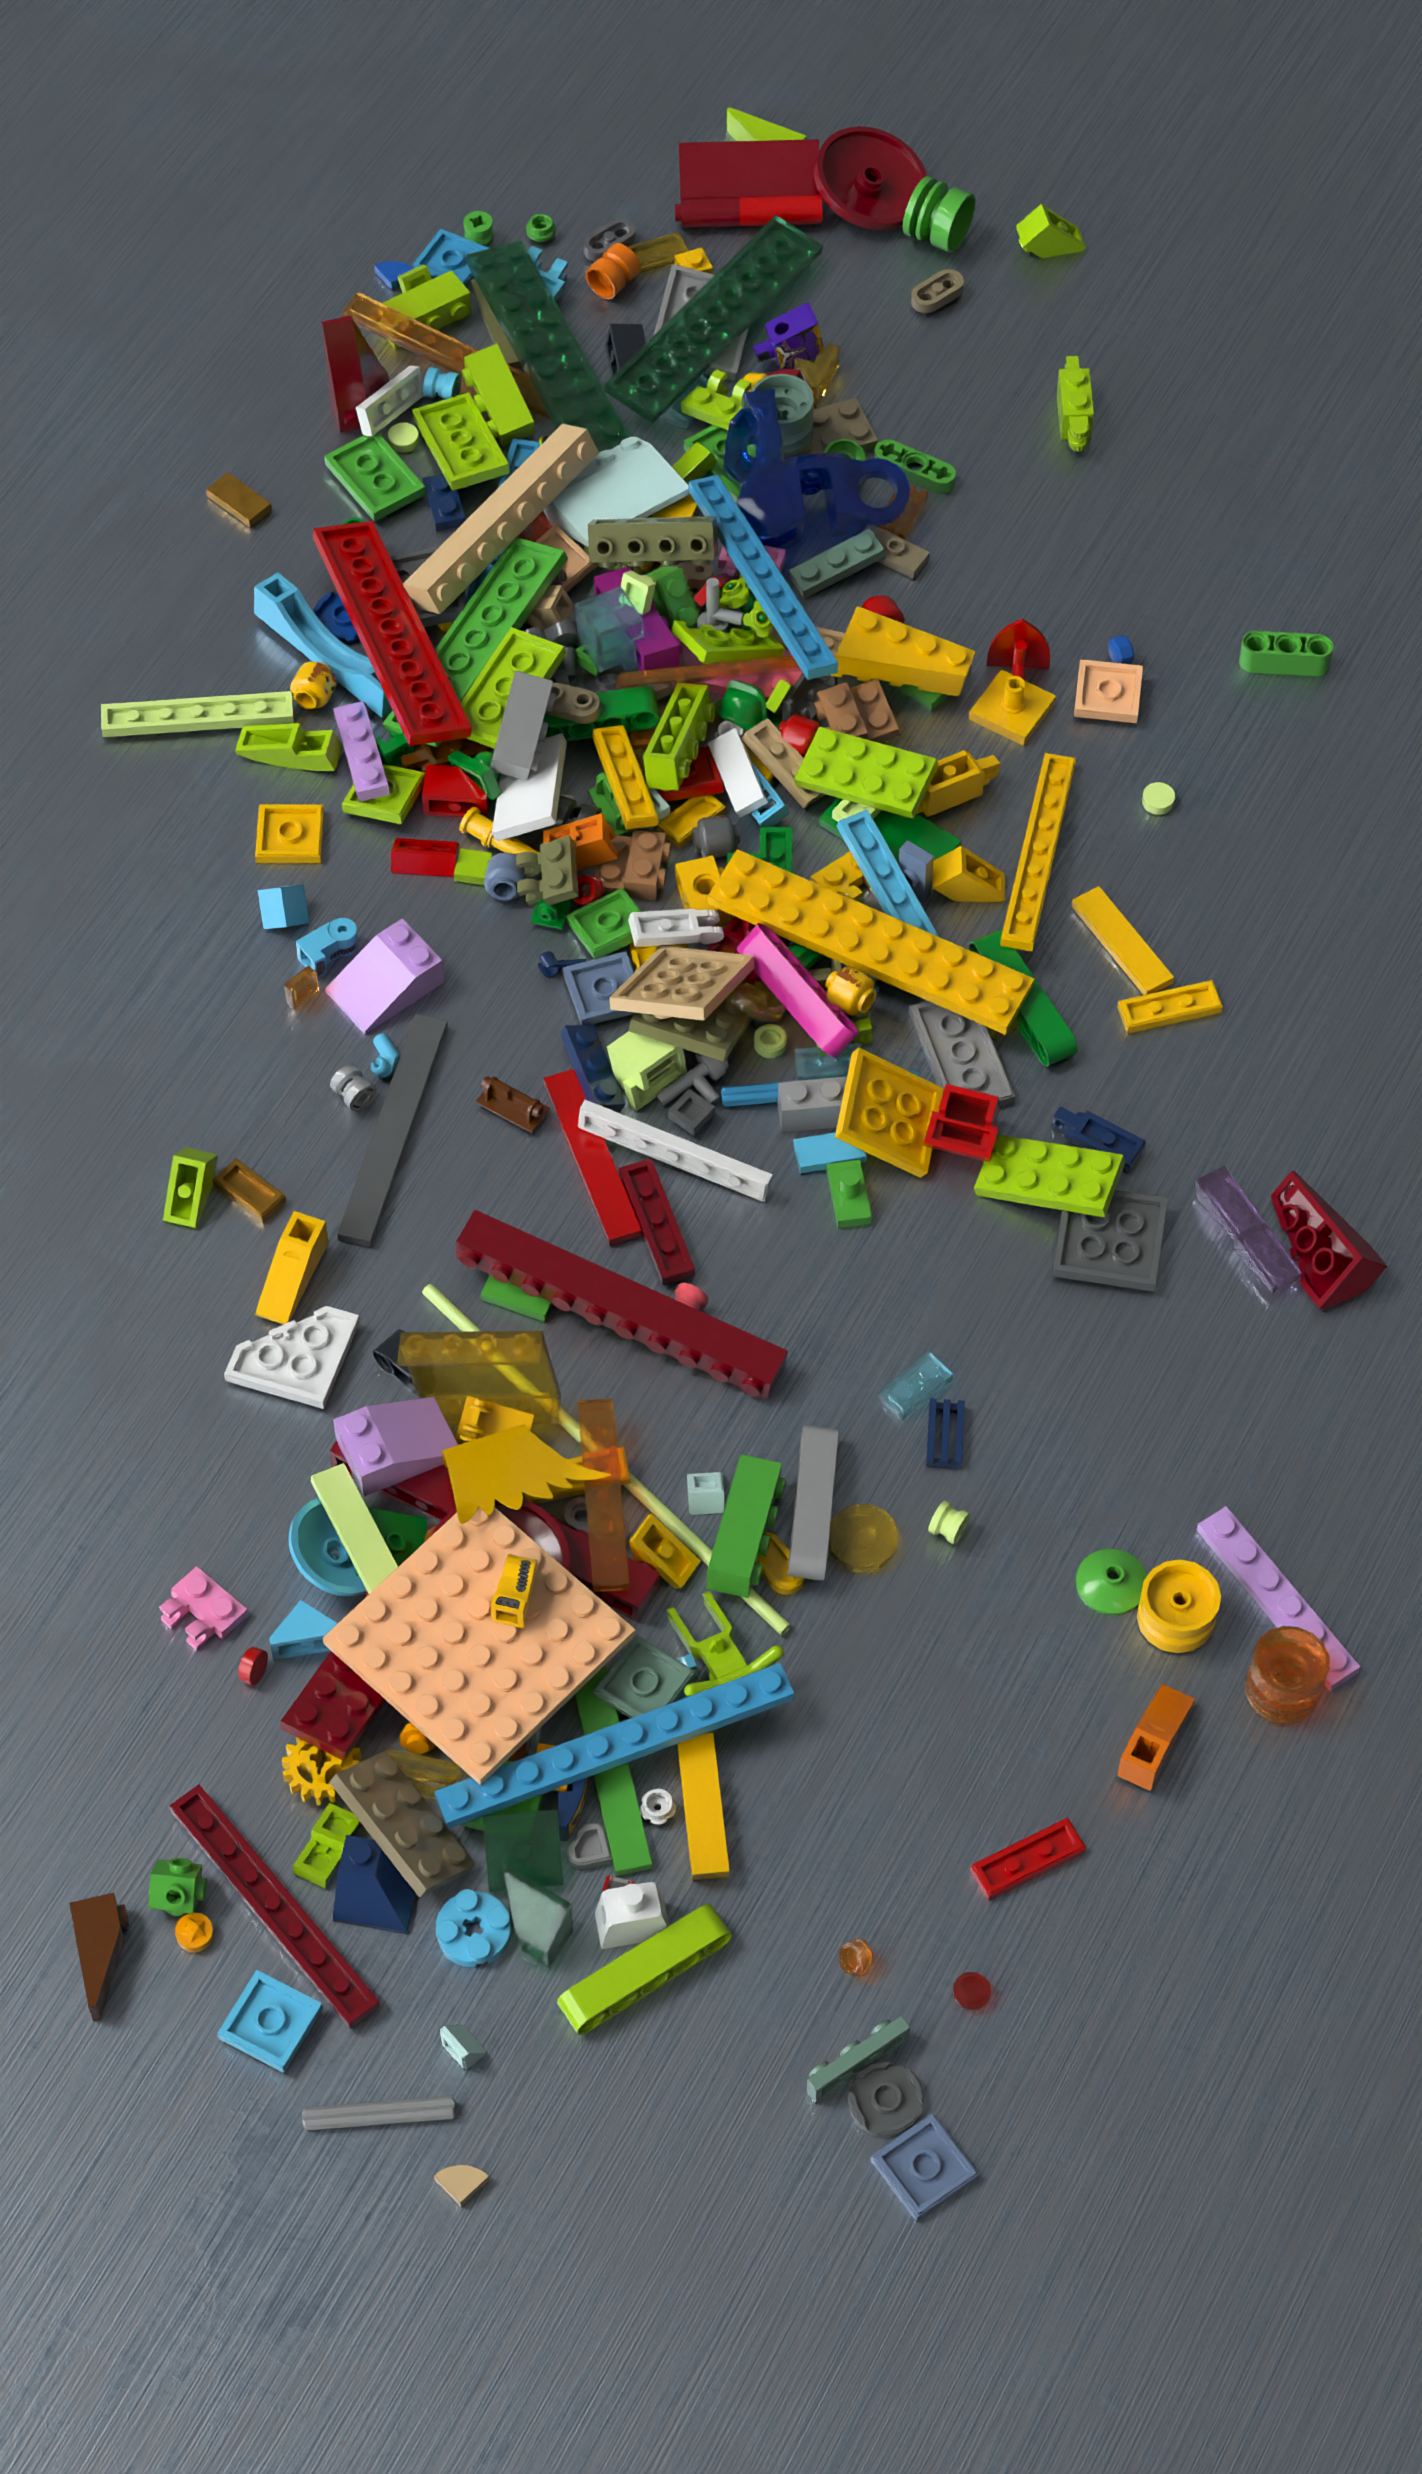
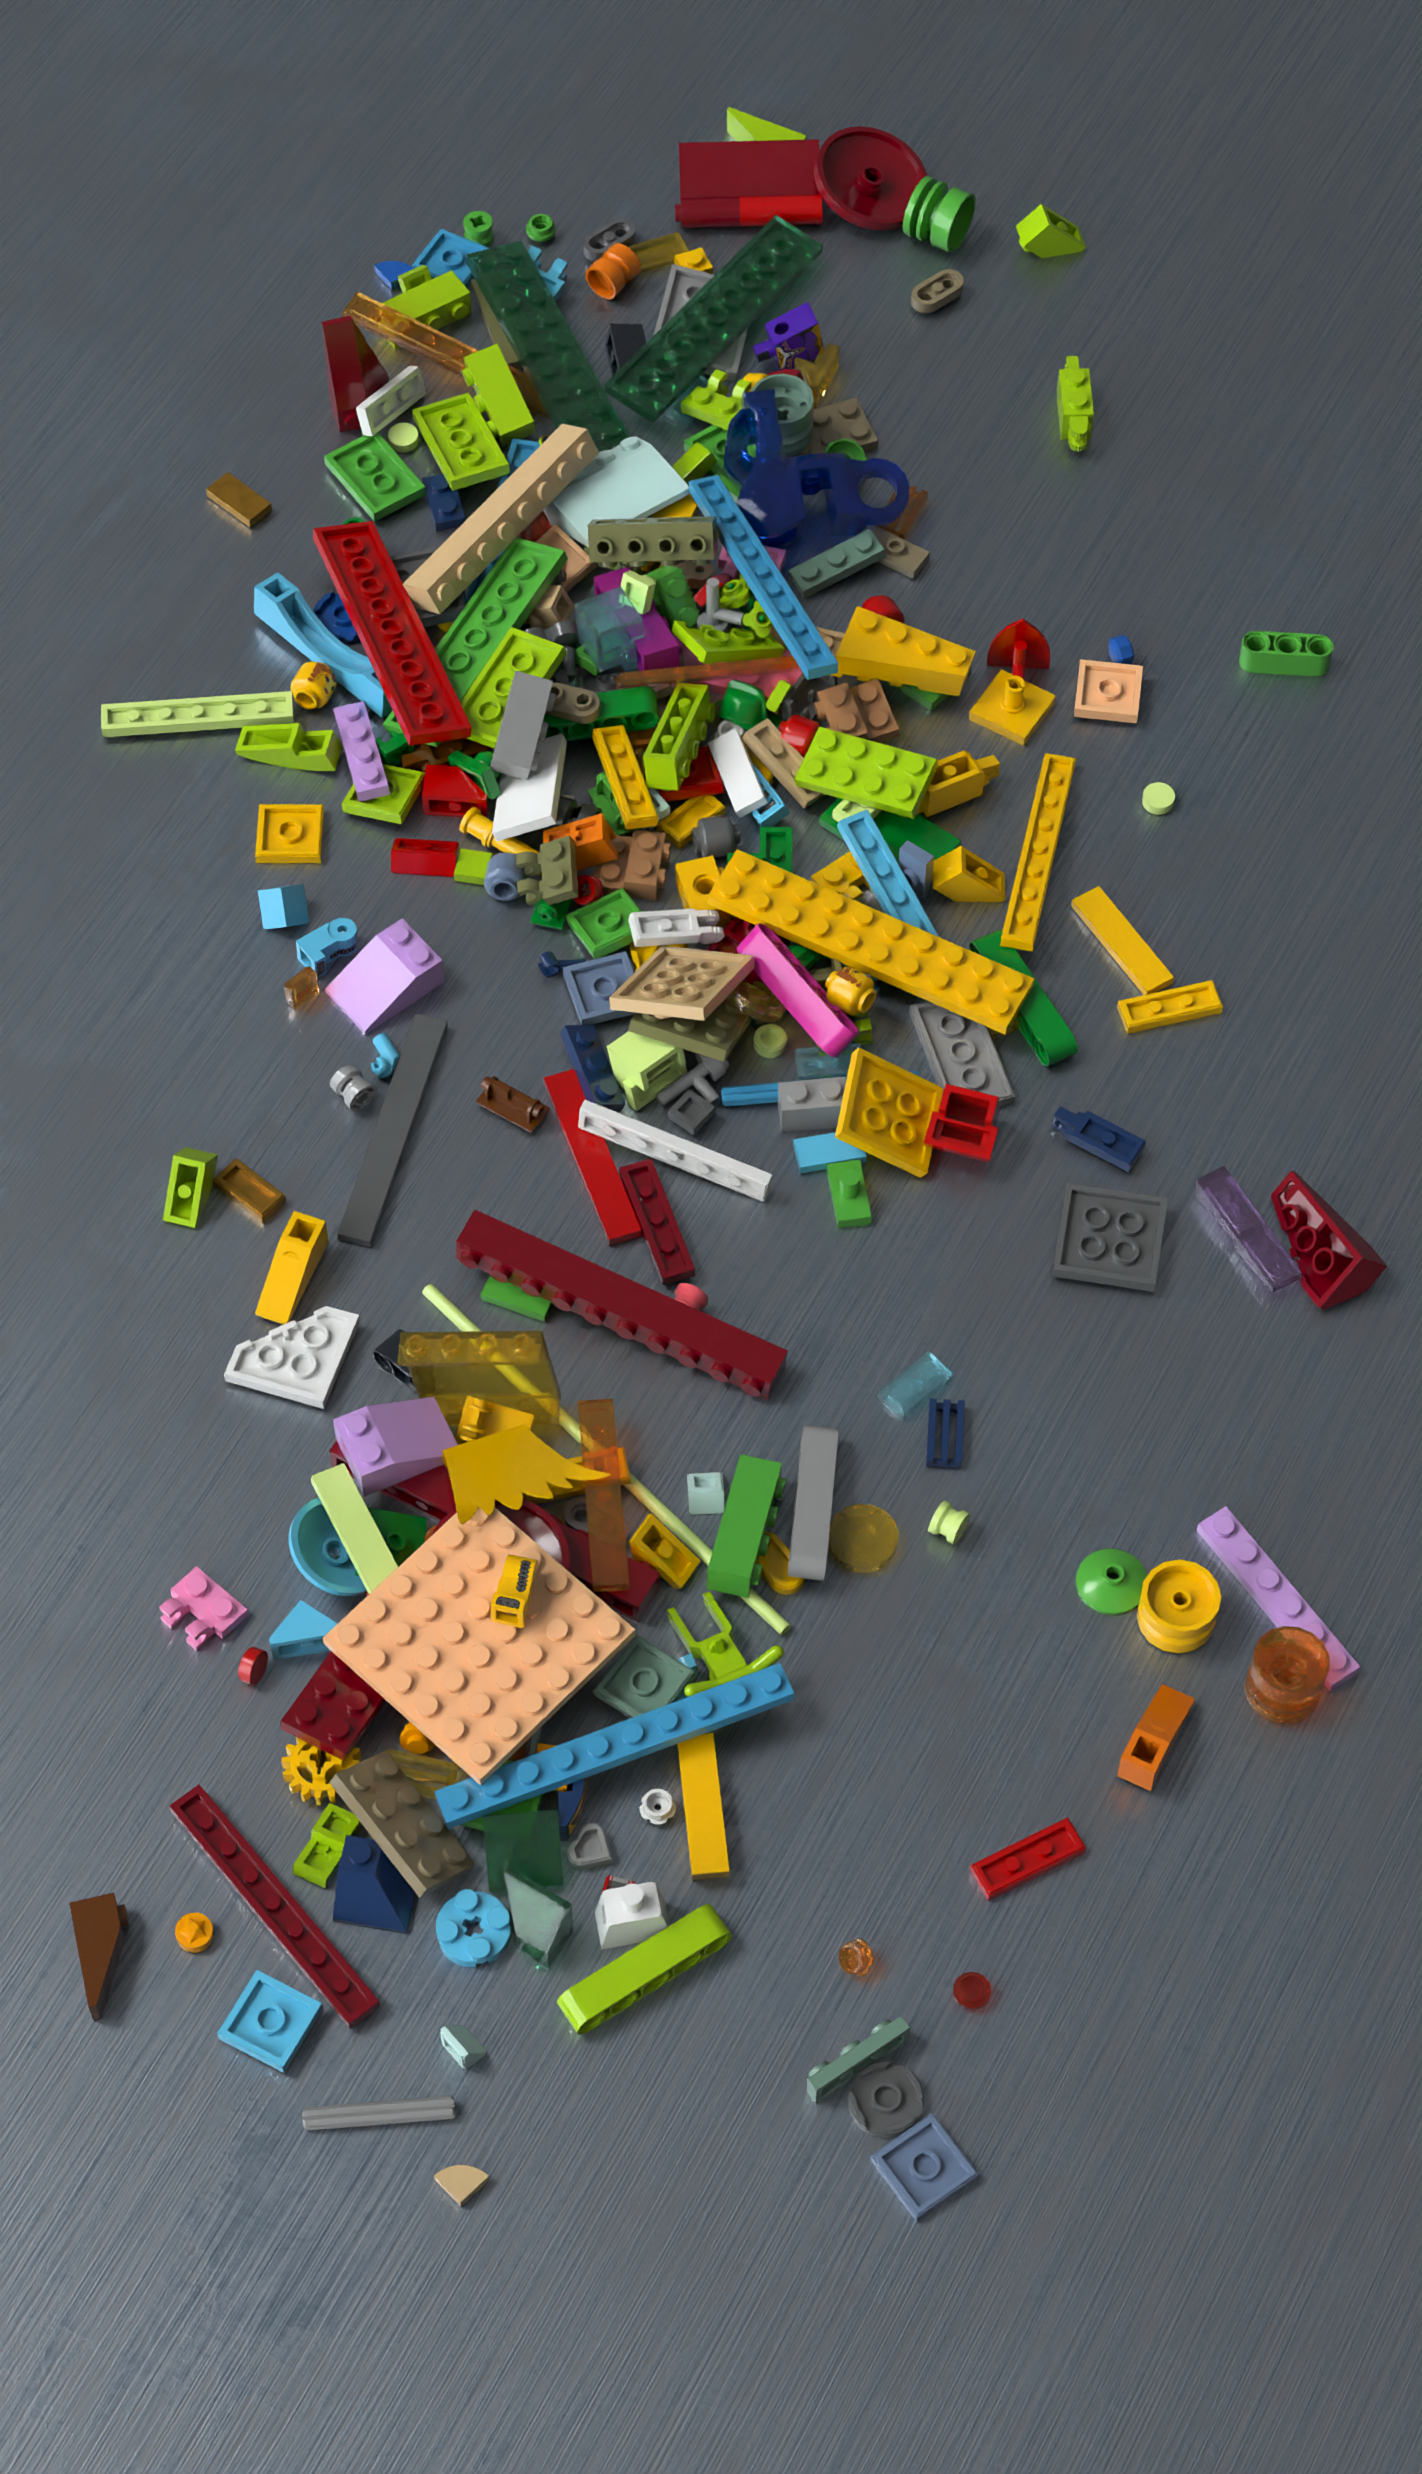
(176, 1886): bright green brick -> none
(442, 384): medium azure wheel -> none
(614, 1789): bright green tile -> none
(907, 455): bright green beam -> none
(1050, 1175): lime plate -> none

